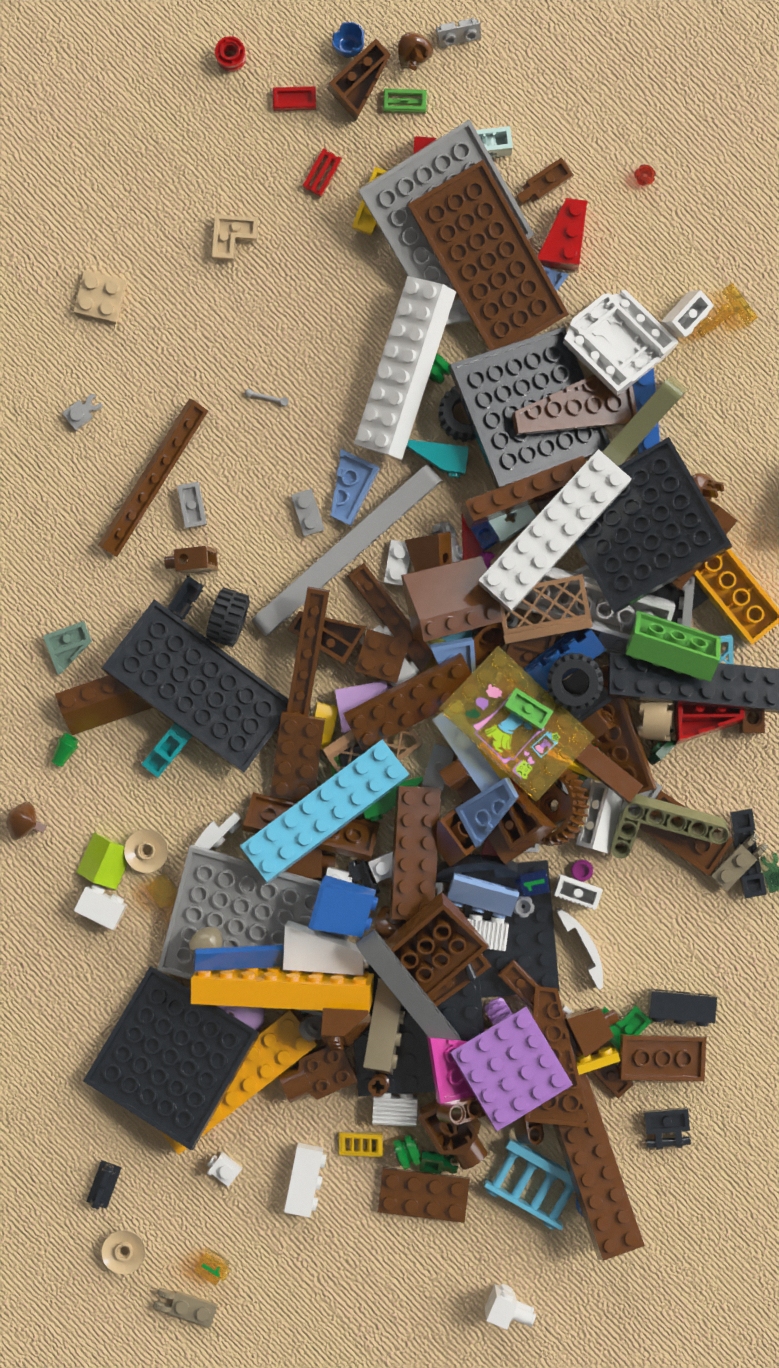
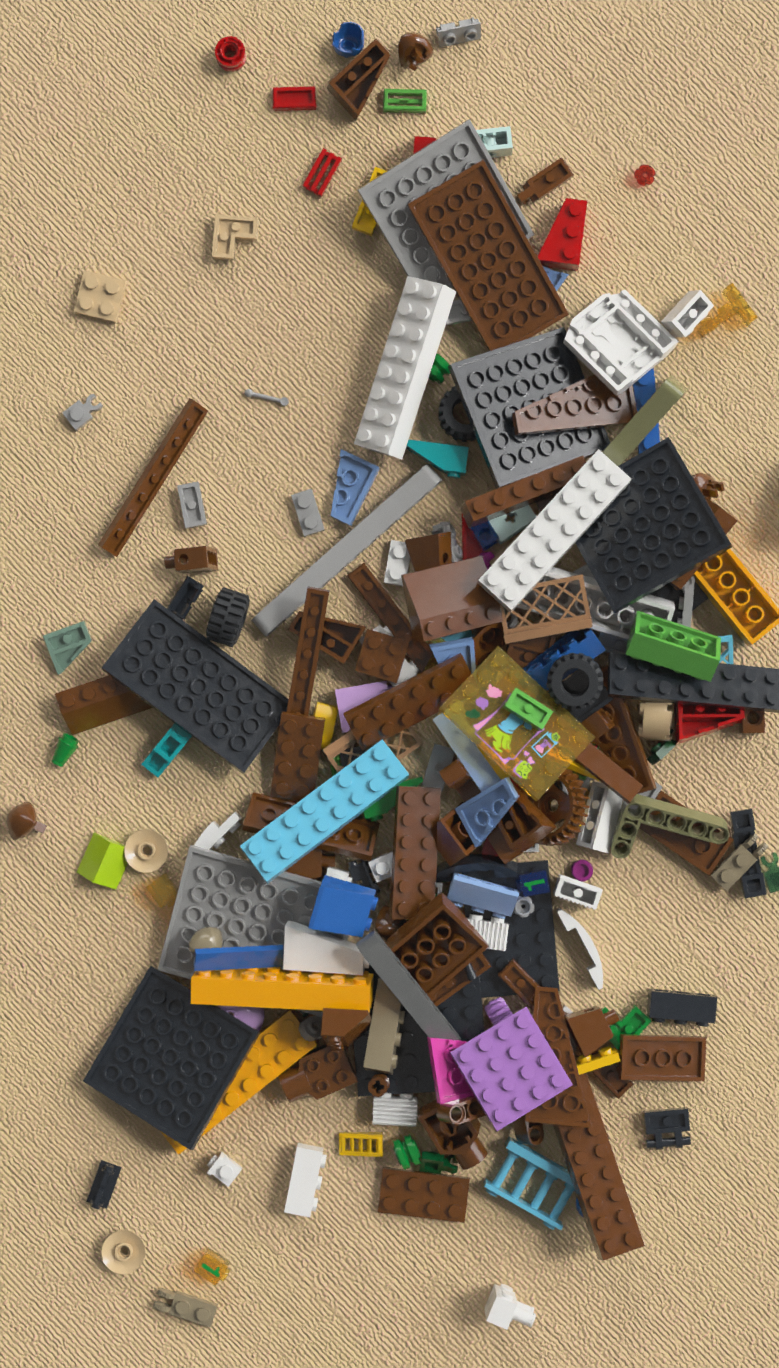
(101, 907): white brick -> none

